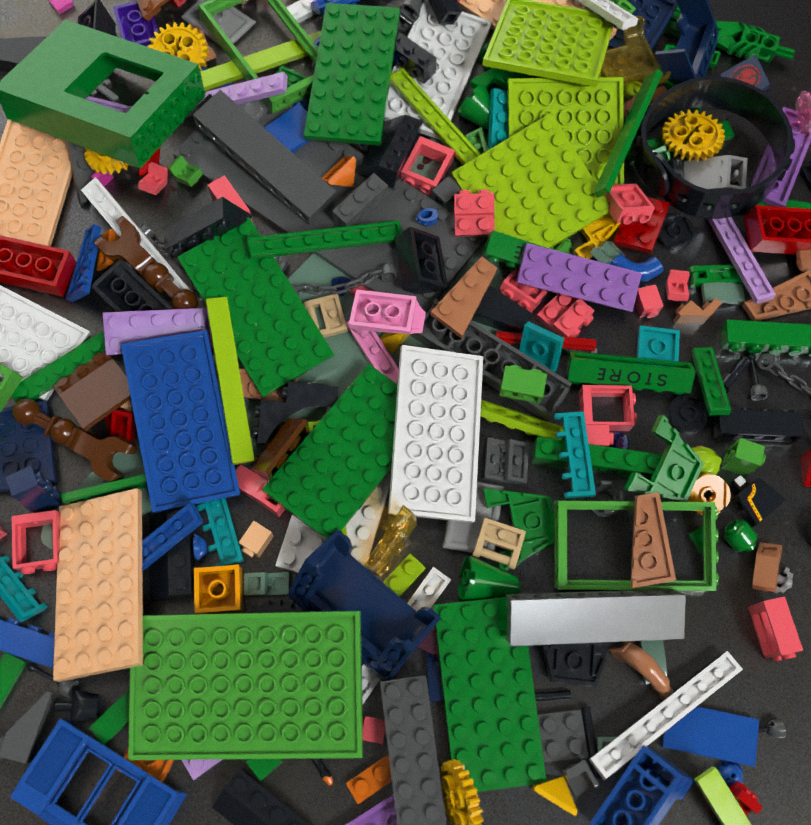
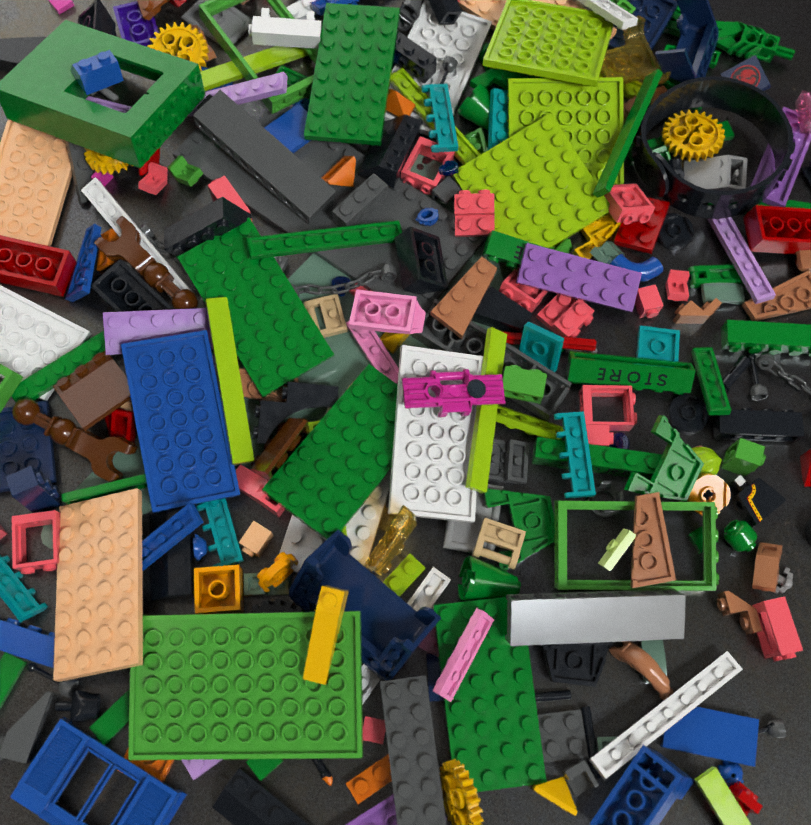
(97, 72): none -> blue slope
(277, 572): none -> light orange plate
(285, 31): none -> white brick
(324, 633): none -> yellow slope
(398, 104): none -> orange slope
(442, 117): none -> teal hinge
(448, 65): none -> dark grey hinge
(449, 168): none -> clear blue piece
(453, 398): none -> dark pink piece
(463, 655): none -> bright pink plate
(485, 416): none -> lime tile
(616, 549): none -> yellowish green plate
(732, 604): none -> nougat slope

